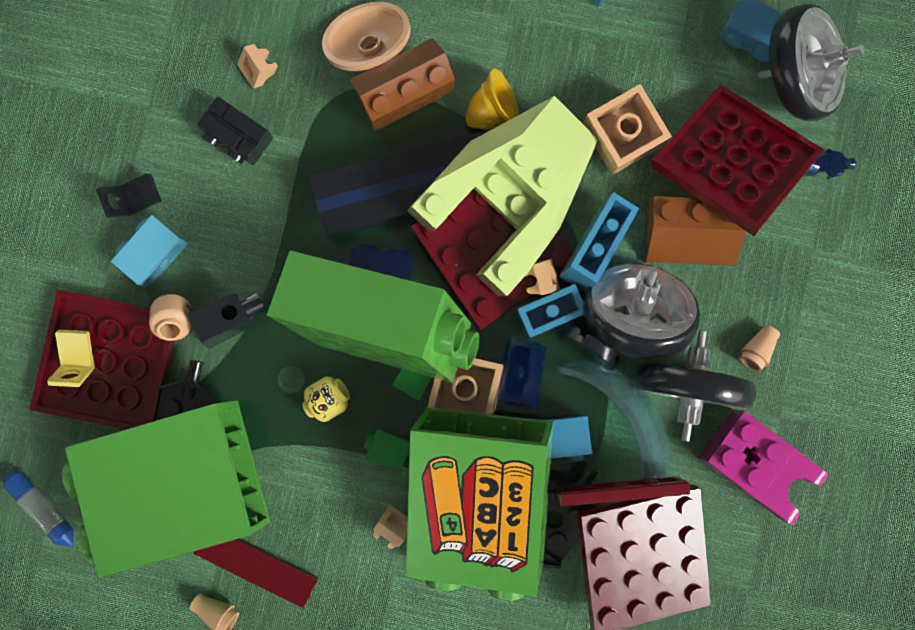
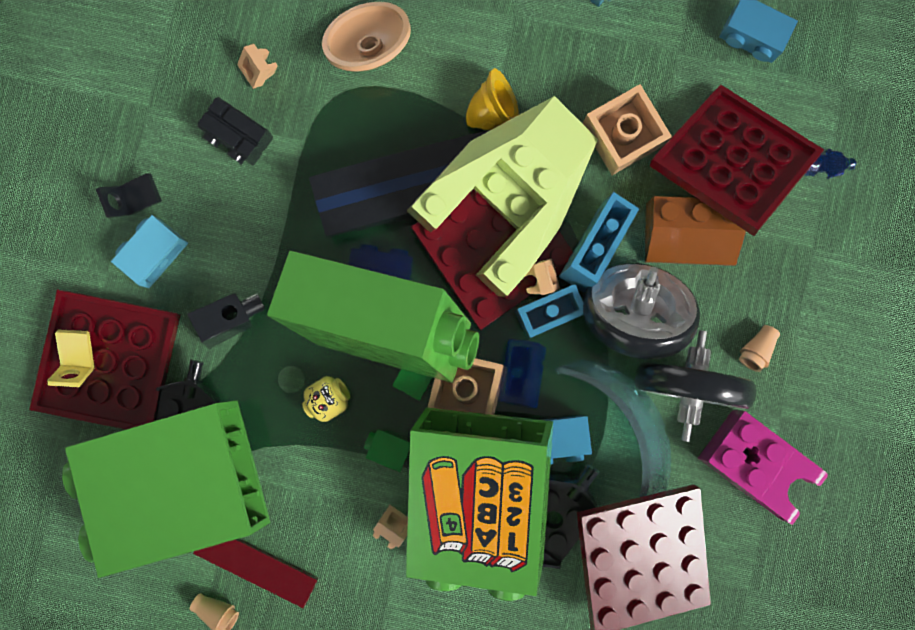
(39, 509): piece -> none
(169, 317): light nougat head -> none
(404, 84): dark orange slope -> none
(591, 347): black tile -> none
(621, 490): dark red tile -> none
(808, 62): wheel -> none

